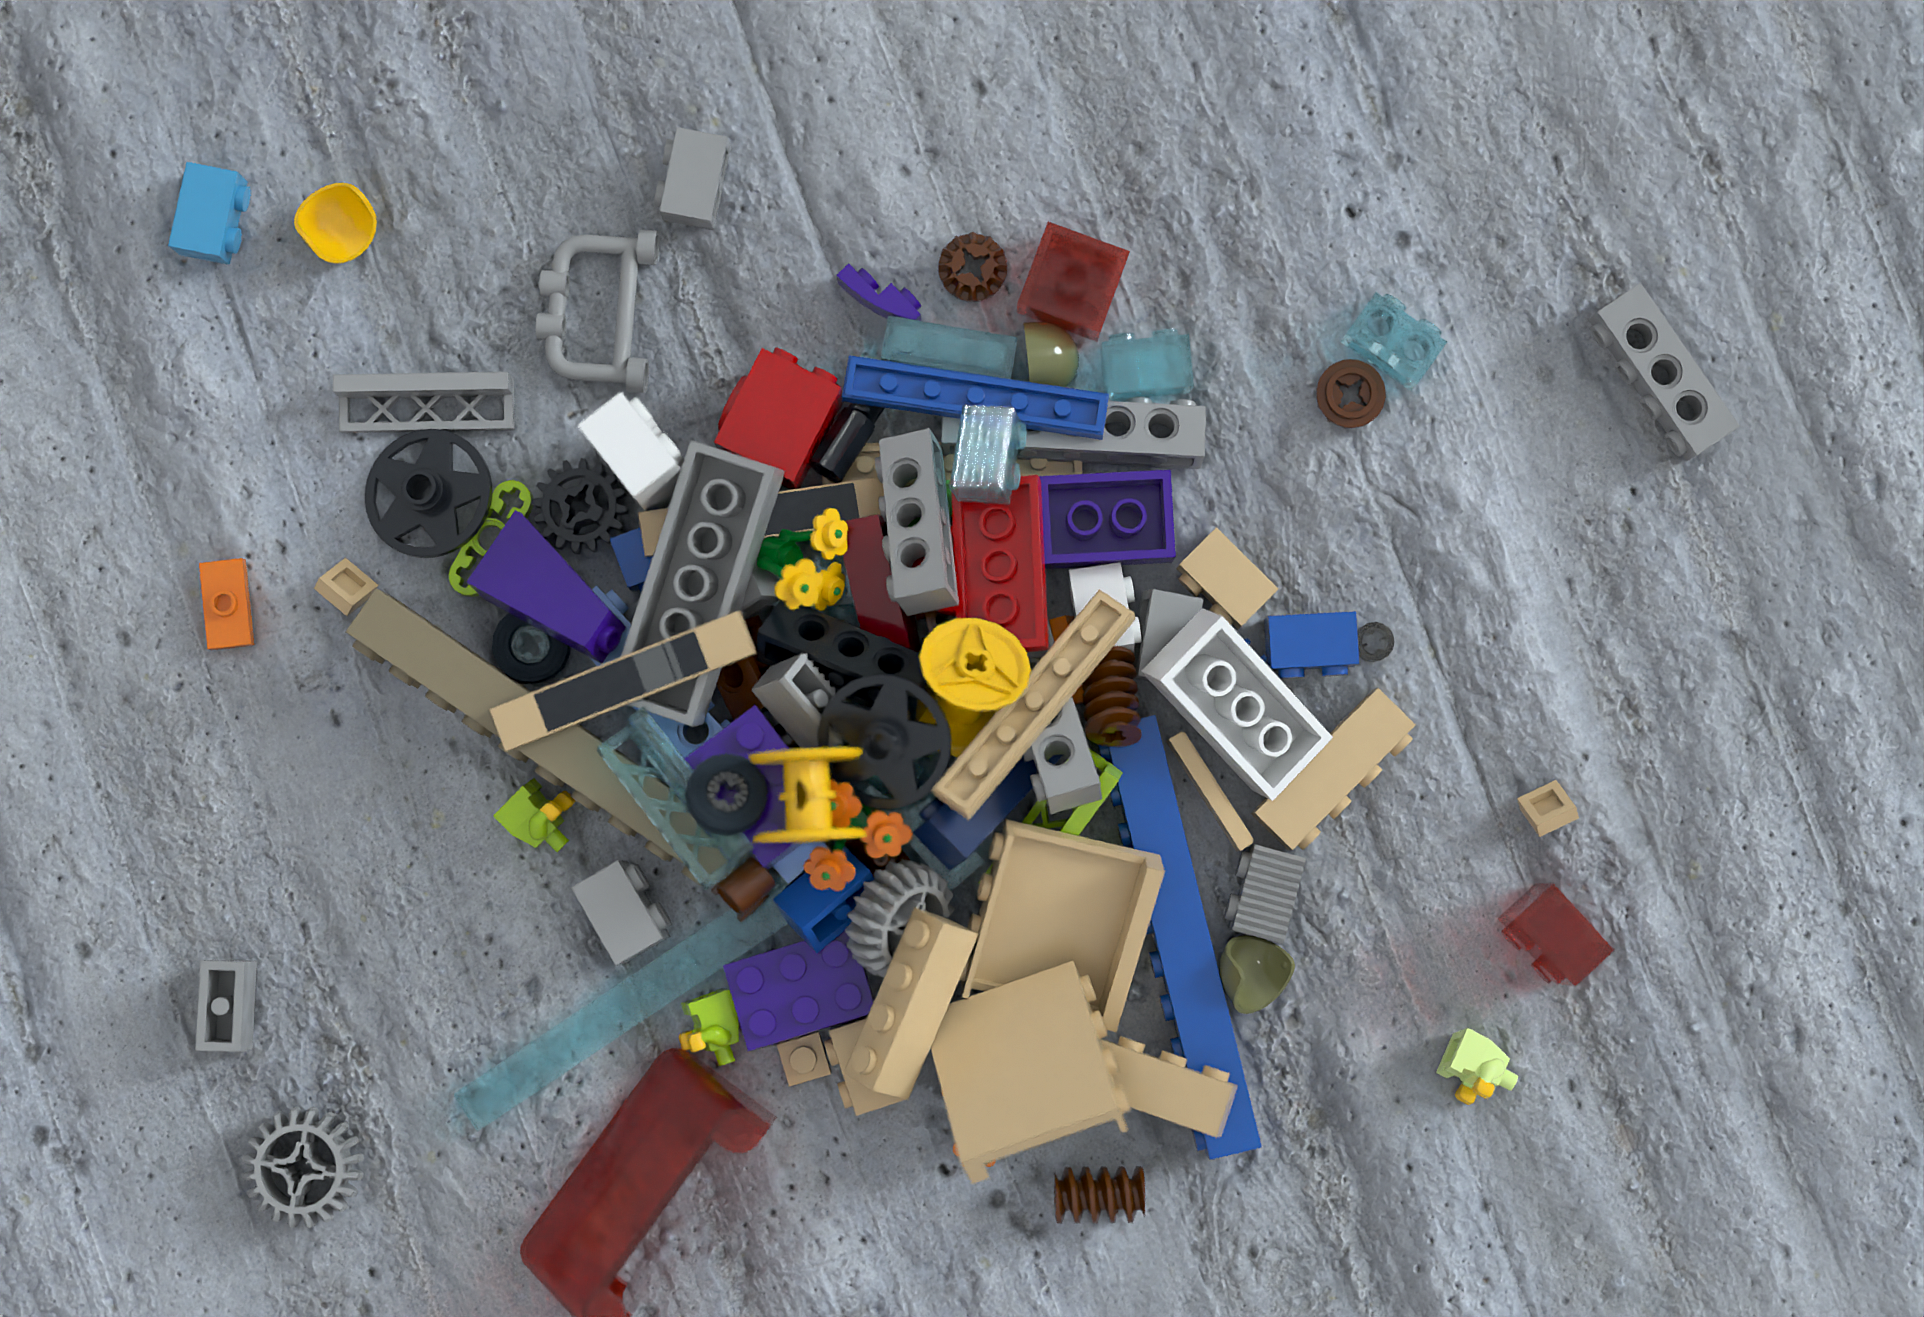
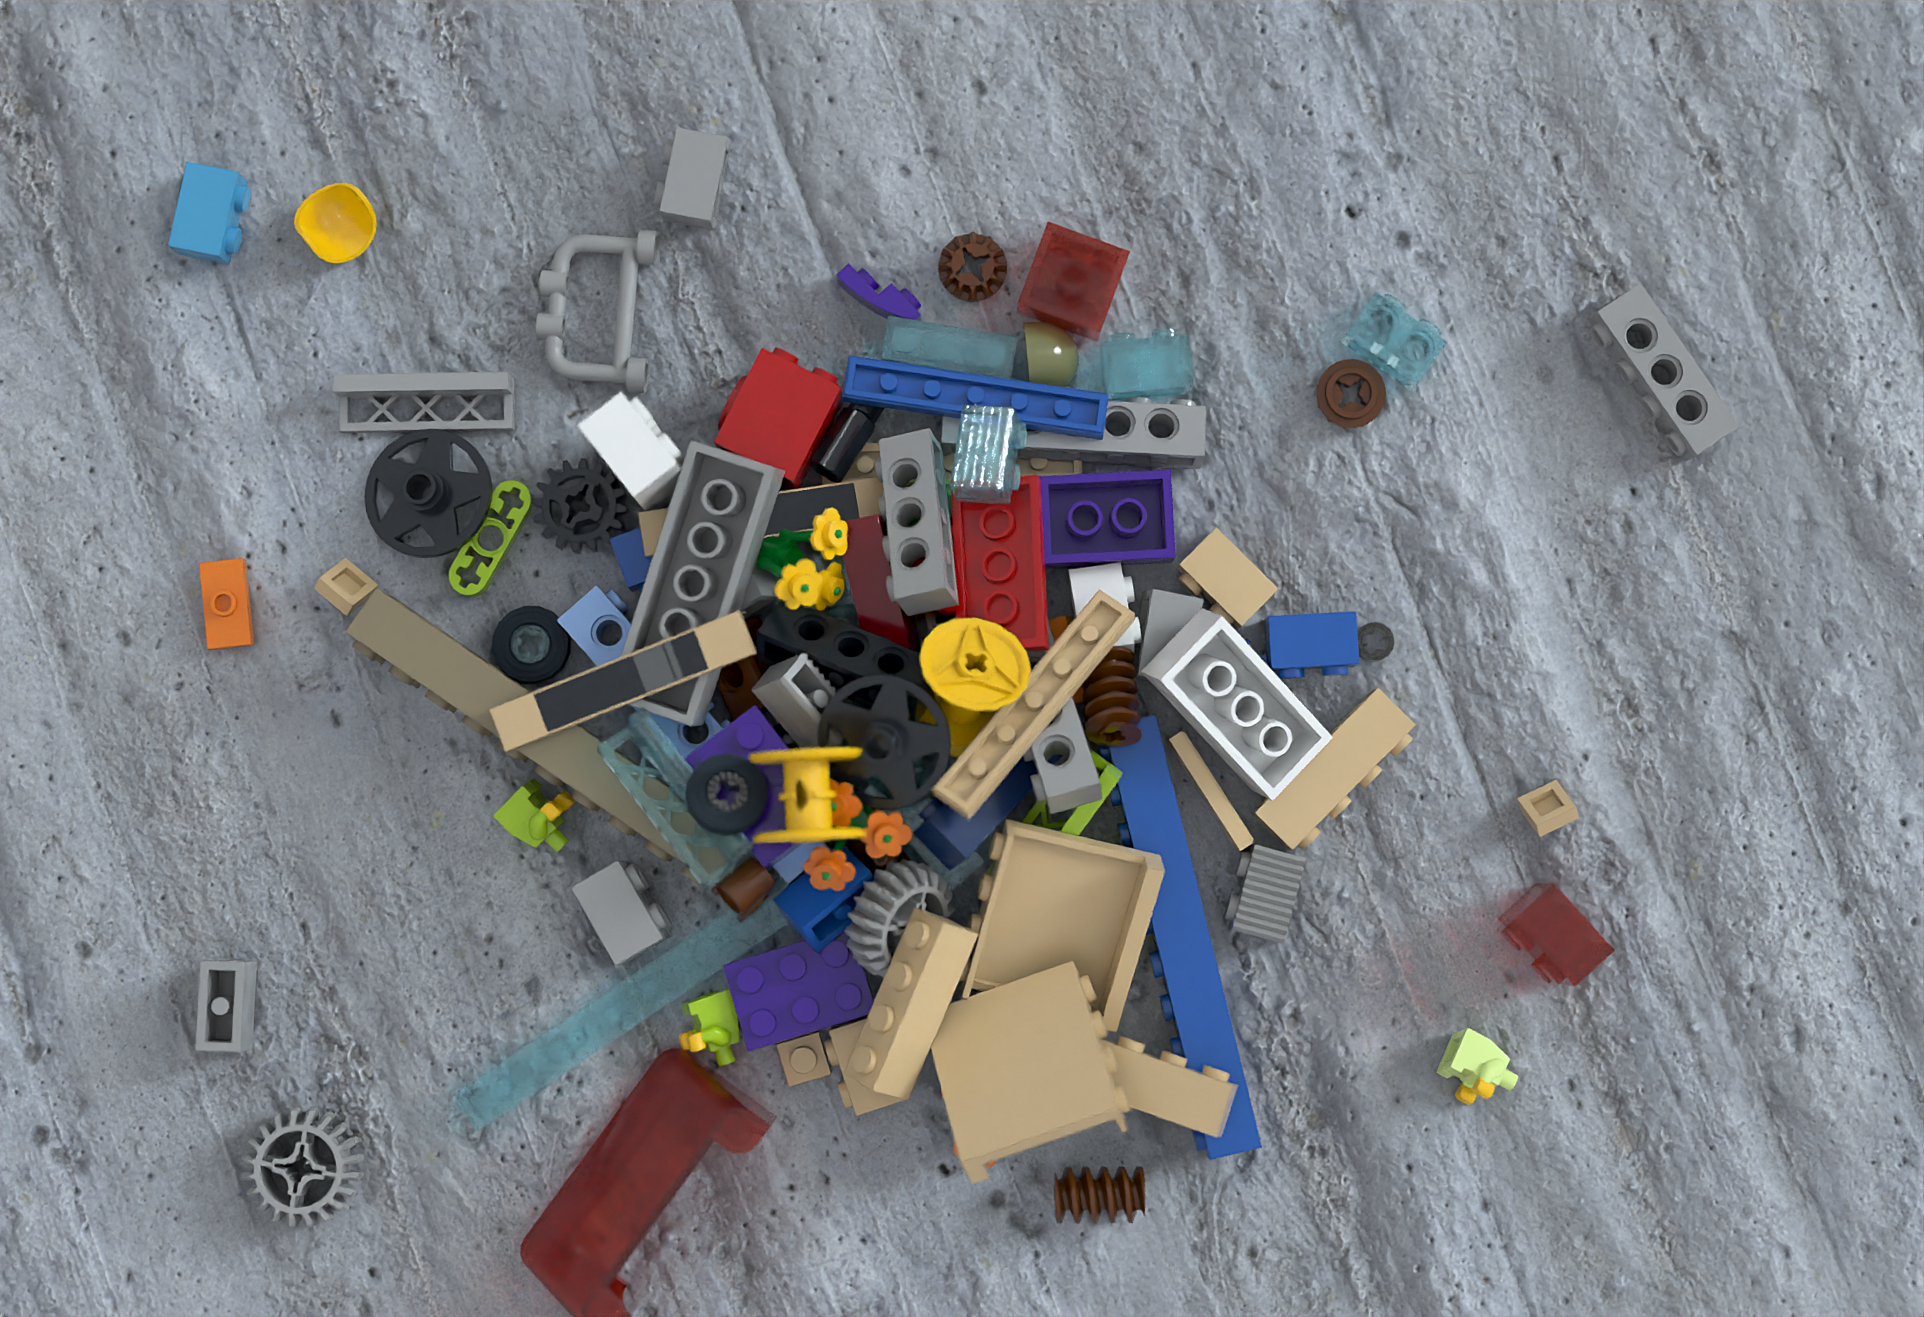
(541, 588): dark purple slope -> none
(1254, 972): olive helmet -> none

